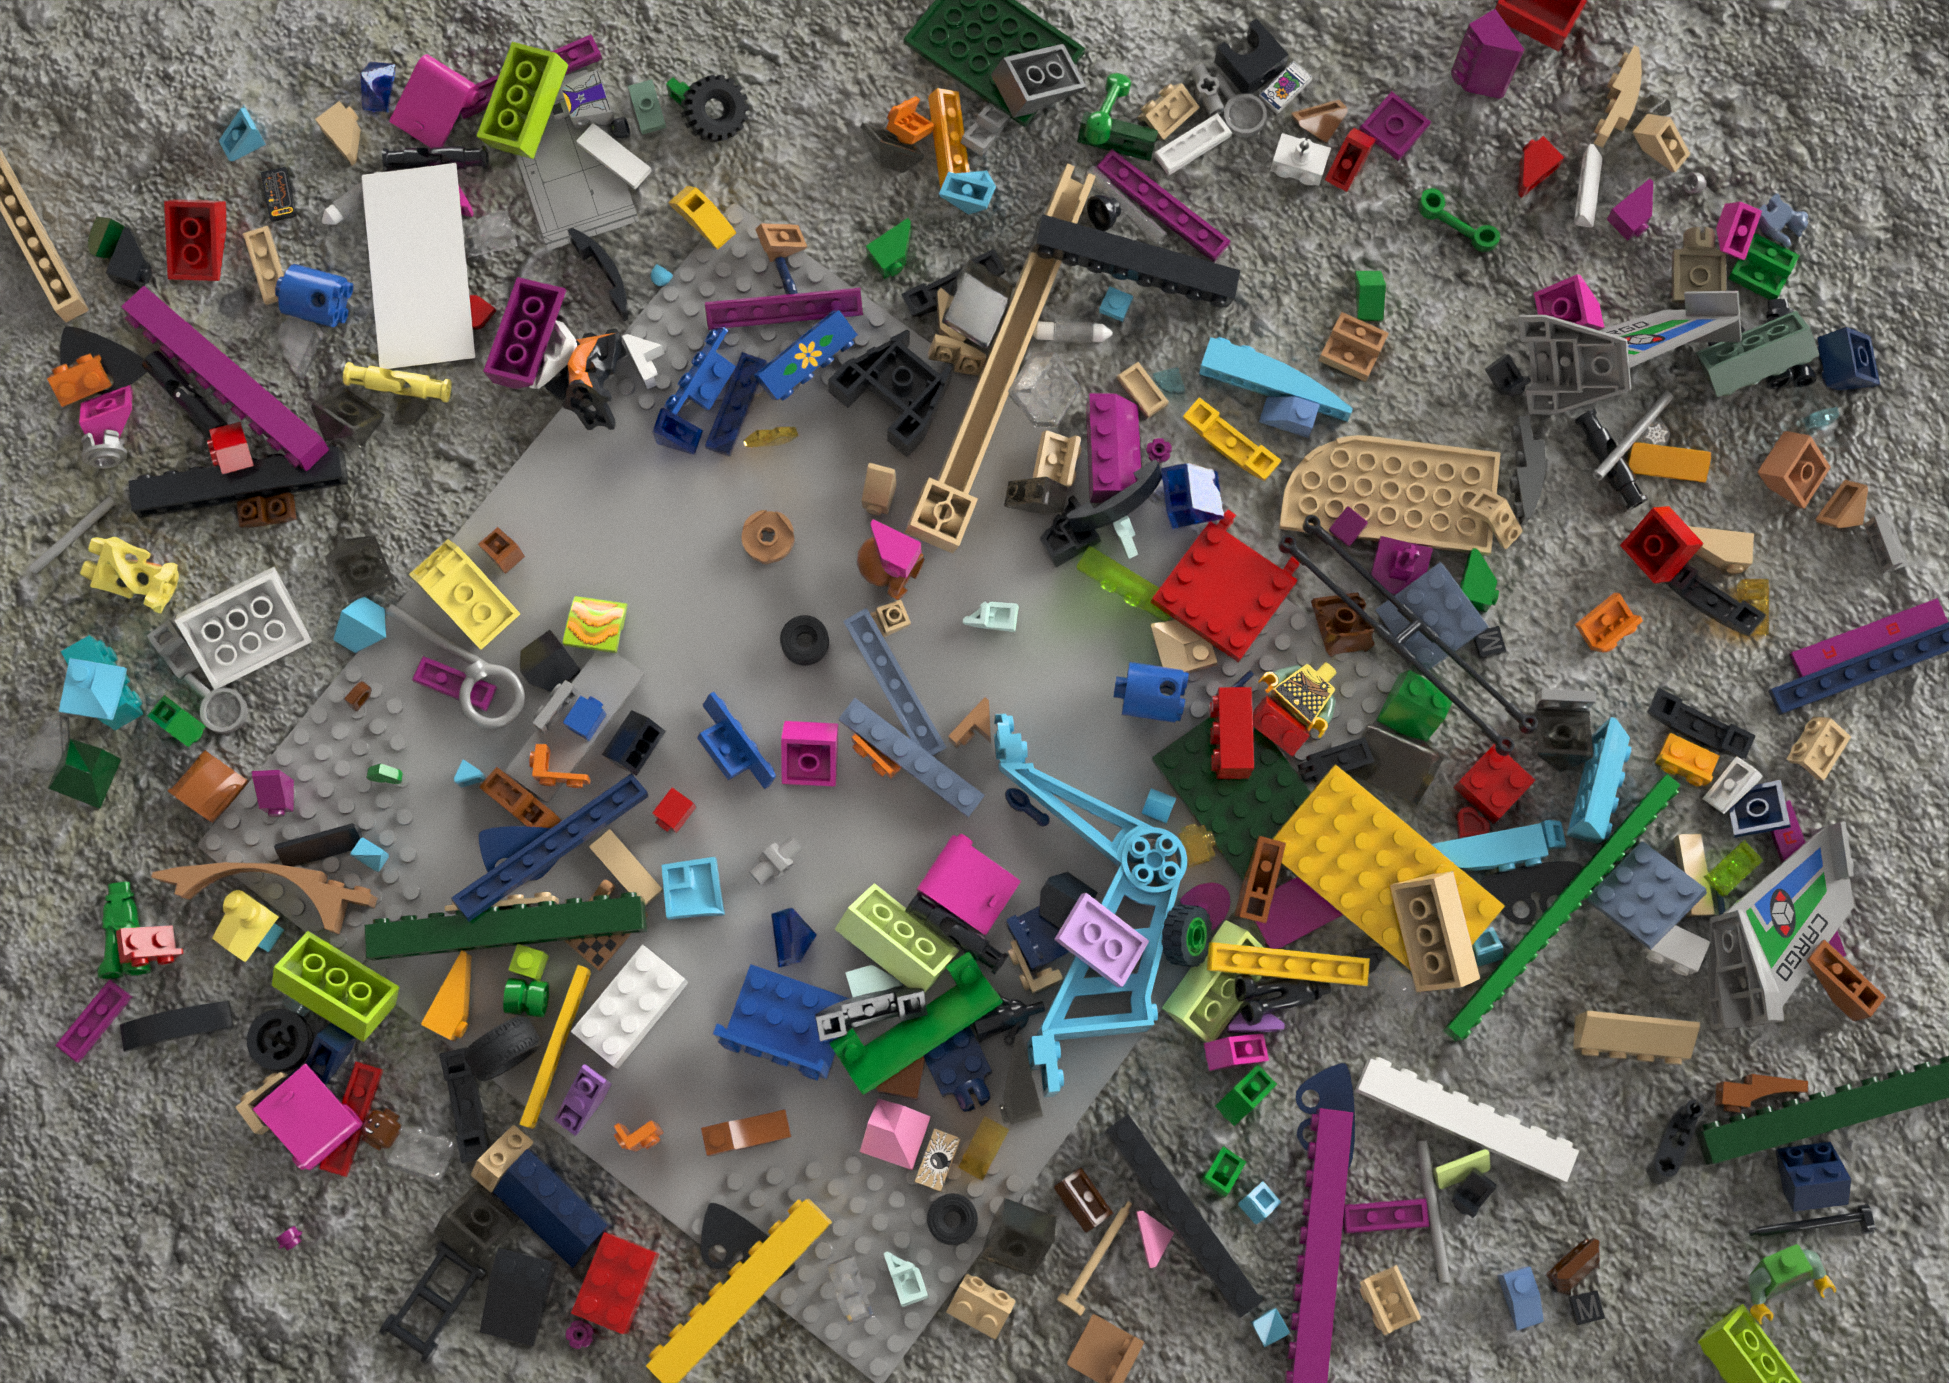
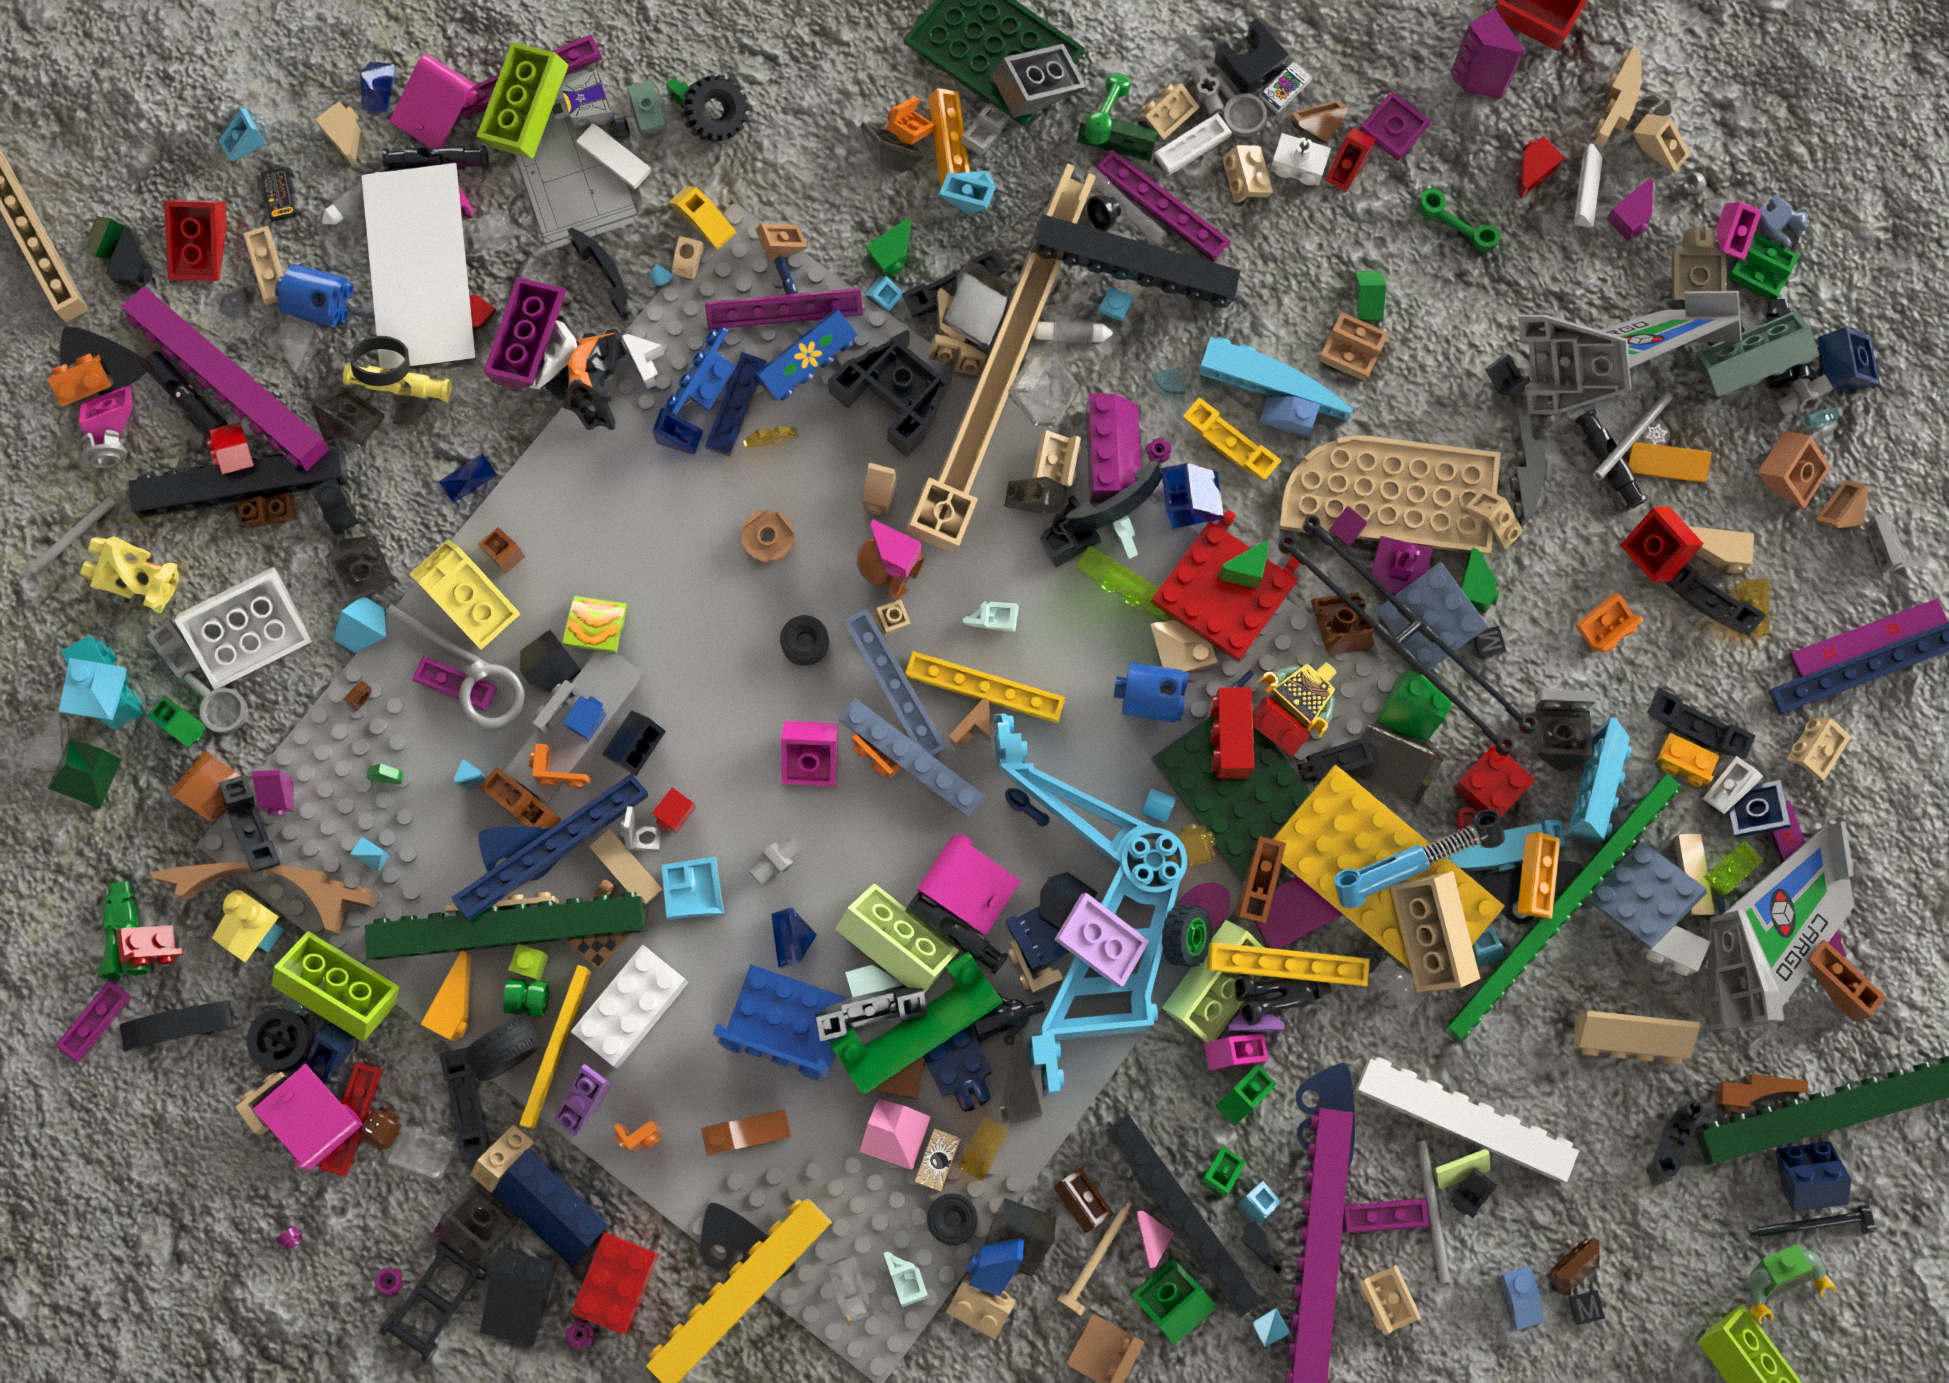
(247, 824): none -> black slope
(318, 845): black slope -> none
(334, 505): none -> black slope
(381, 1281): none -> magenta plate
(382, 378): none -> black tyre
(467, 478): none -> clear blue slope
(633, 833): none -> light grey bracket
(687, 257): none -> tan leg
(731, 746): blue bracket -> none
(884, 293): none -> medium azure slope
(980, 685): none -> yellow tile
(995, 1265): none -> blue slope
(1142, 390): tan tile -> none
(1174, 1301): none -> green slope
(1246, 568): none -> green slope
(1247, 173): none -> tan bracket
(1257, 1241): none -> black slope
(1355, 885): none -> piece
(1538, 875): none -> light orange slope
(1571, 302): dark pink slope -> none
(1805, 394): none -> light grey axle

